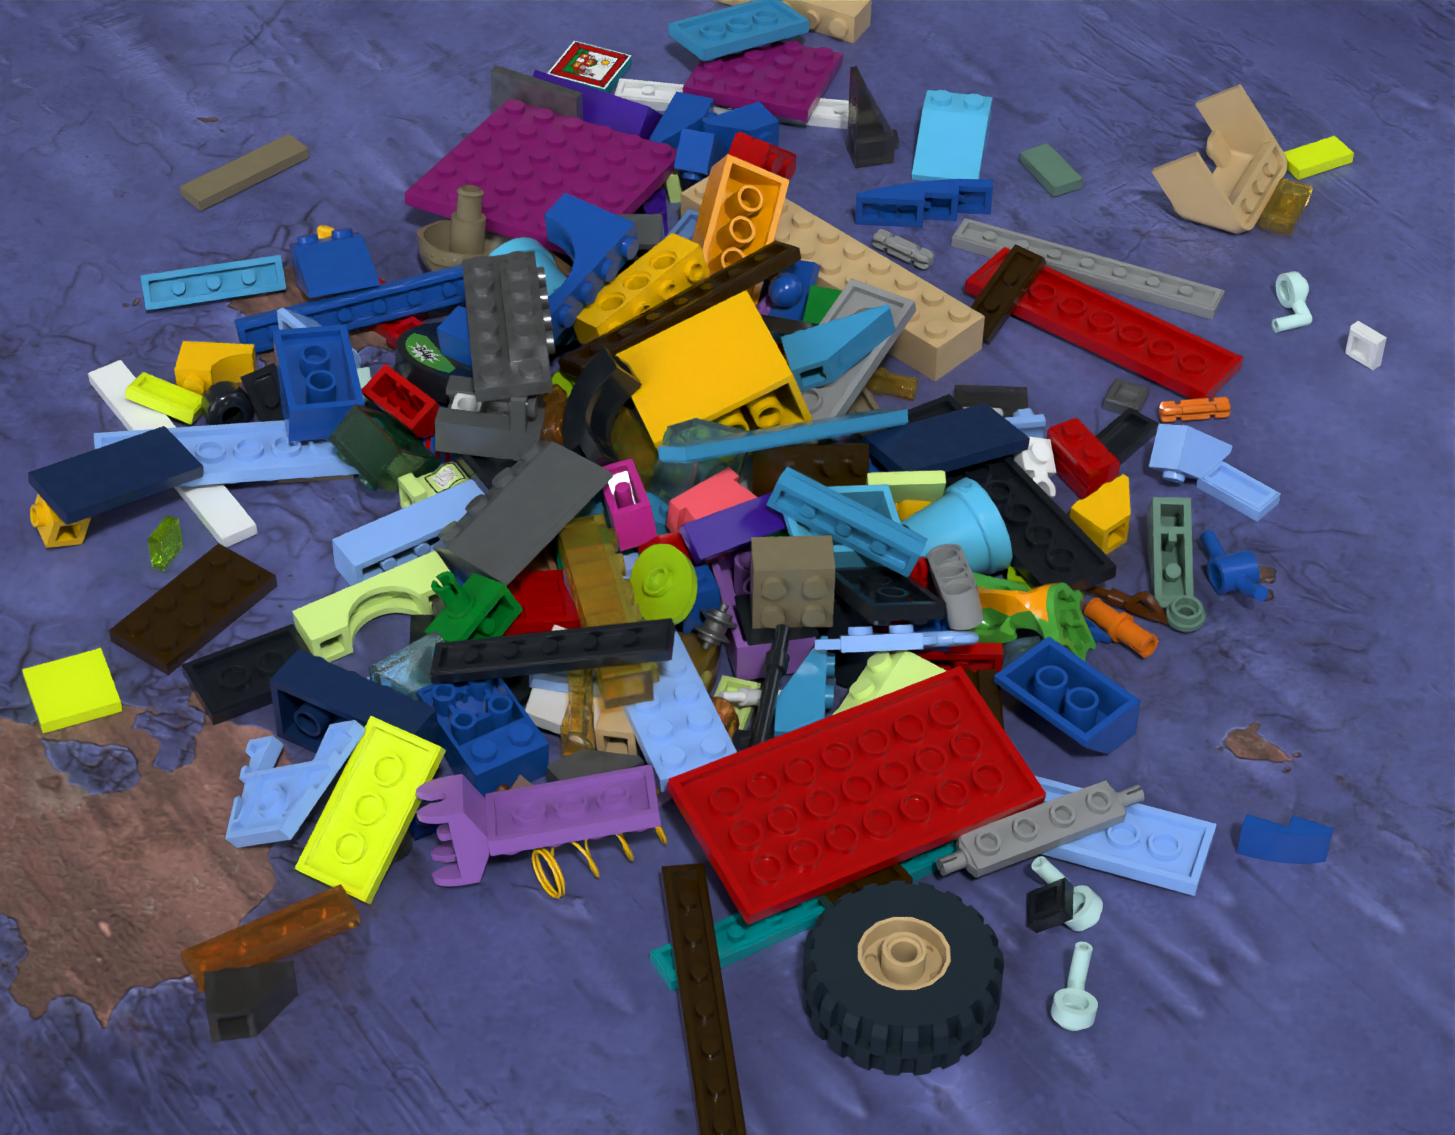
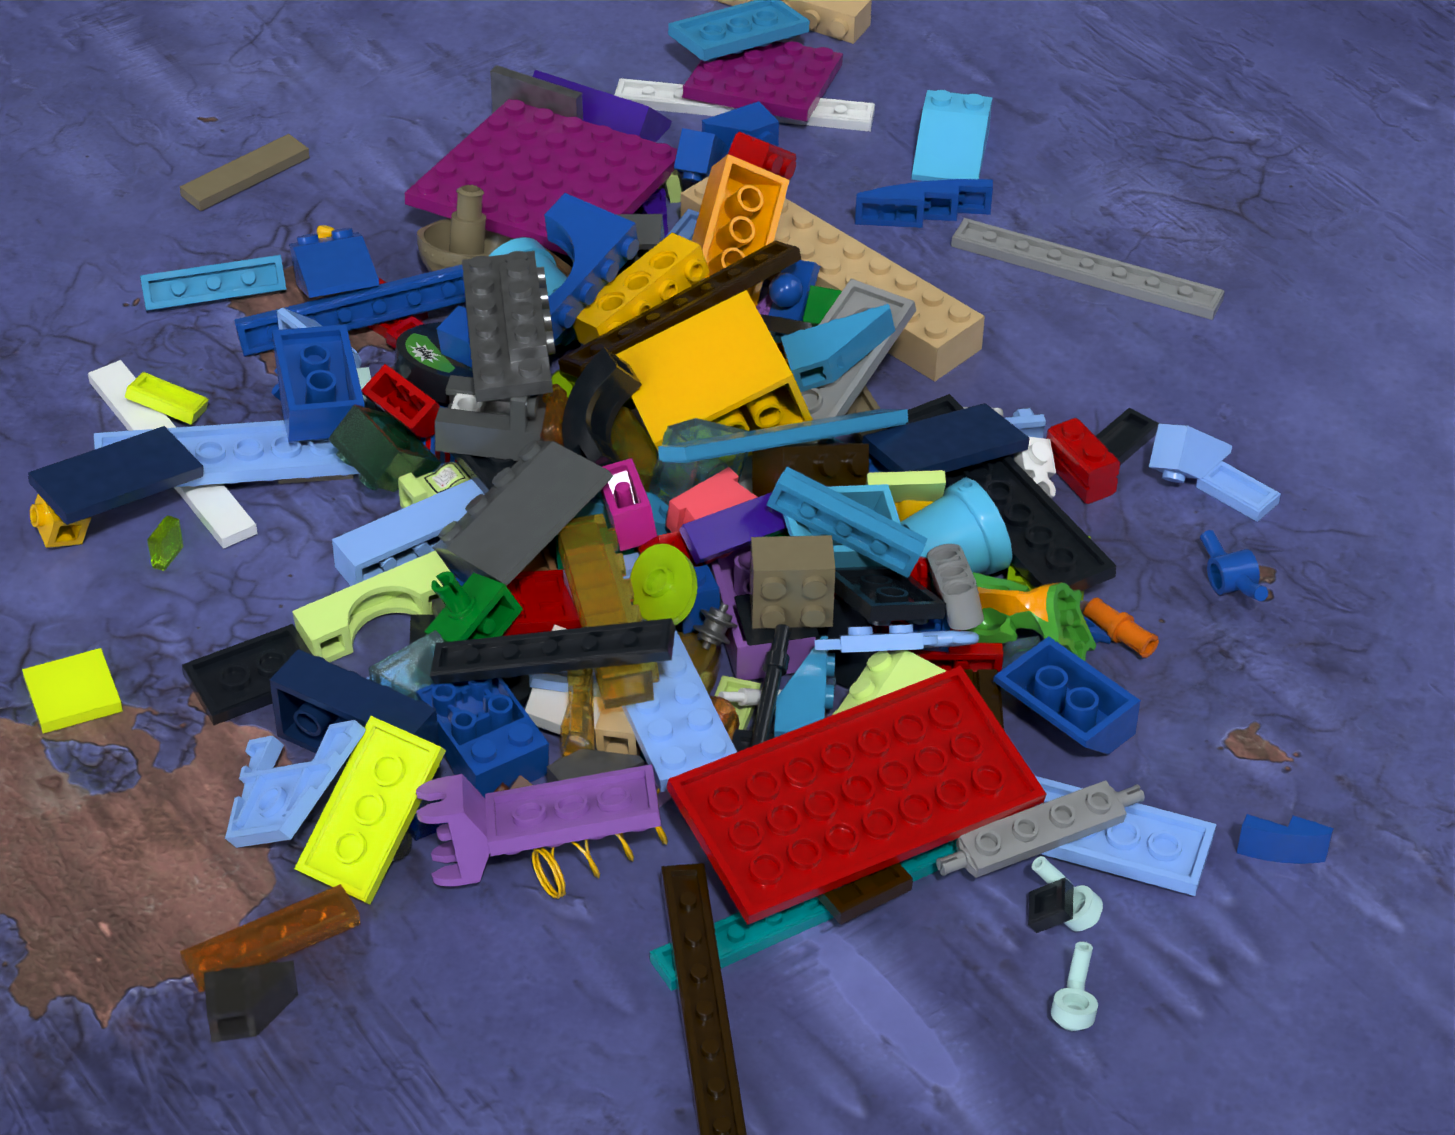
(193, 609): dark brown plate -> none
(209, 362): yellow arch -> none
(226, 404): black head -> none
(264, 393): black plate -> none
(592, 66): tile -> none
(682, 112): blue slope -> none
(868, 132): clear smoke slope -> none
(892, 384): clear yellow pin -> none
(902, 978): black wheel -> none
(903, 249): light grey axle -> none
(1003, 397): clear smoke tile -> none
(1007, 289): dark brown tile -> none
(1050, 170): sand green tile -> none
(1105, 514): yellow slope -> none
(1119, 331): red plate -> none
(1124, 396): flat silver tile -> none
(1132, 603): reddish brown hand -> none
(1170, 548): sand green slope -> none
(1185, 613): sand green plate -> none
(1194, 409): orange axle -> none
(1246, 169): tan windscreen -> none
(1286, 206): clear yellow plate -> none
(1292, 292): light aqua plate -> none
(1318, 157): neon yellow tile -> none
(1365, 345): white tile -> none

